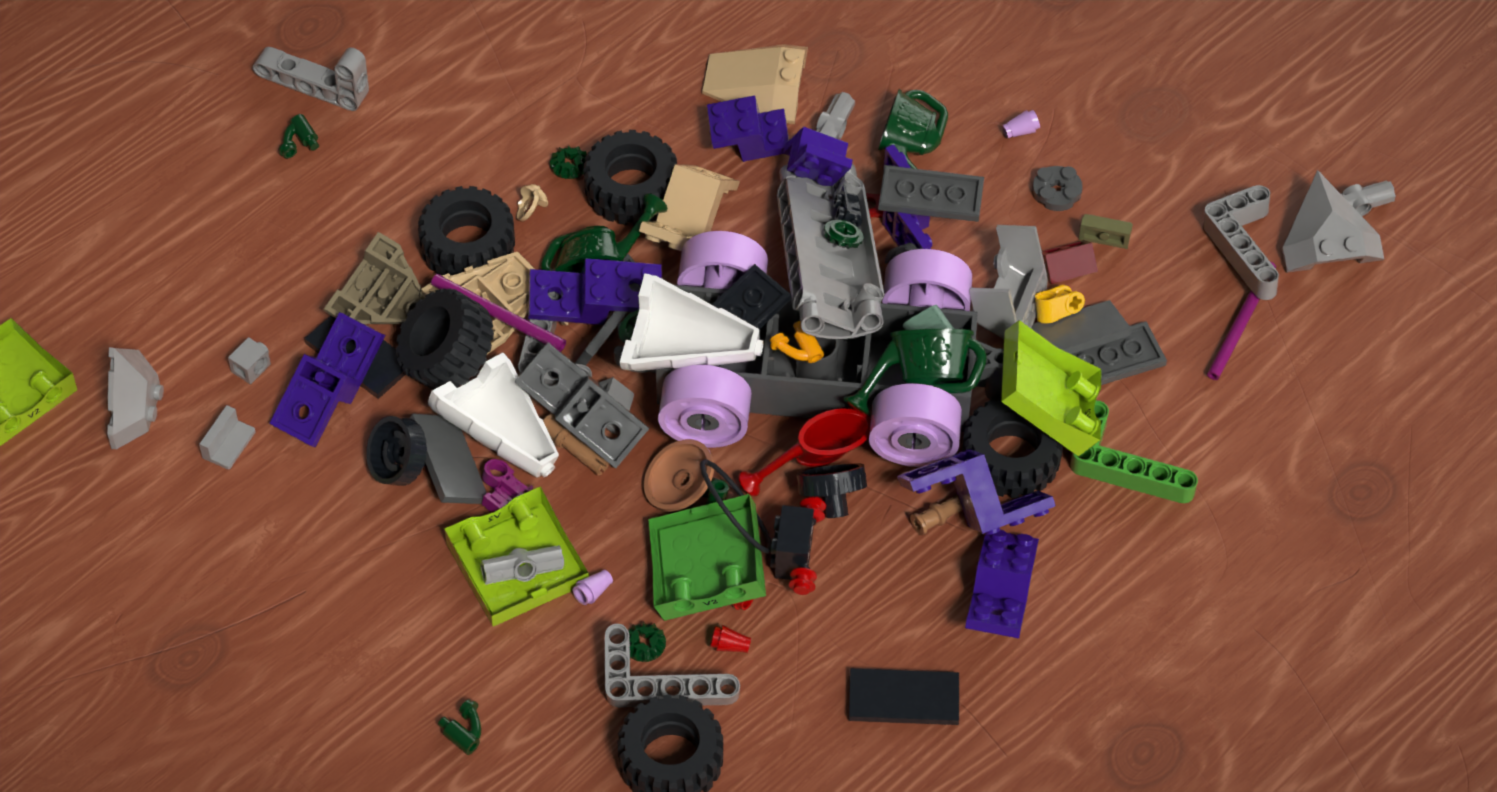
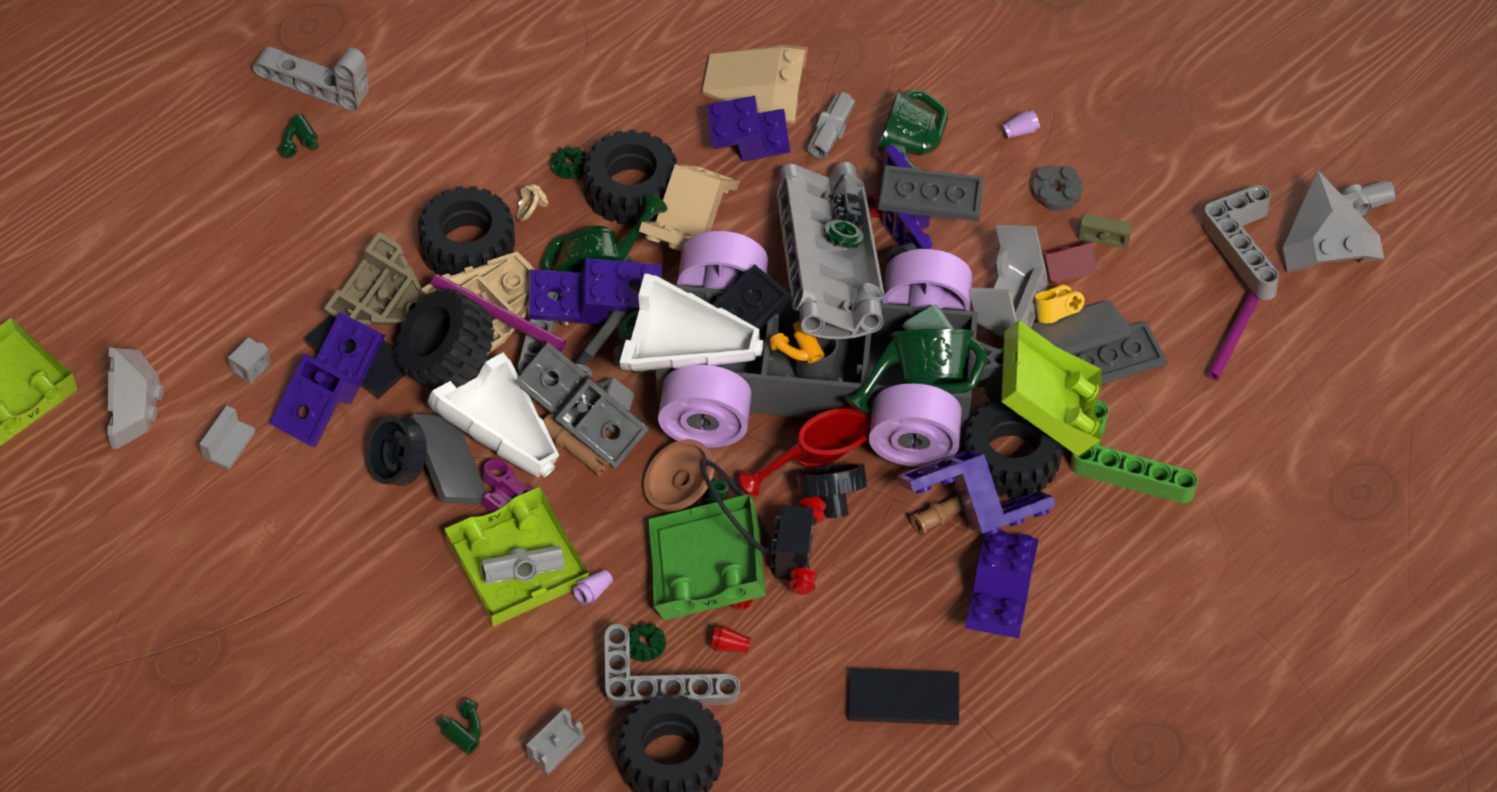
(555, 742): none -> light grey hinge
(817, 156): dark purple bracket -> none

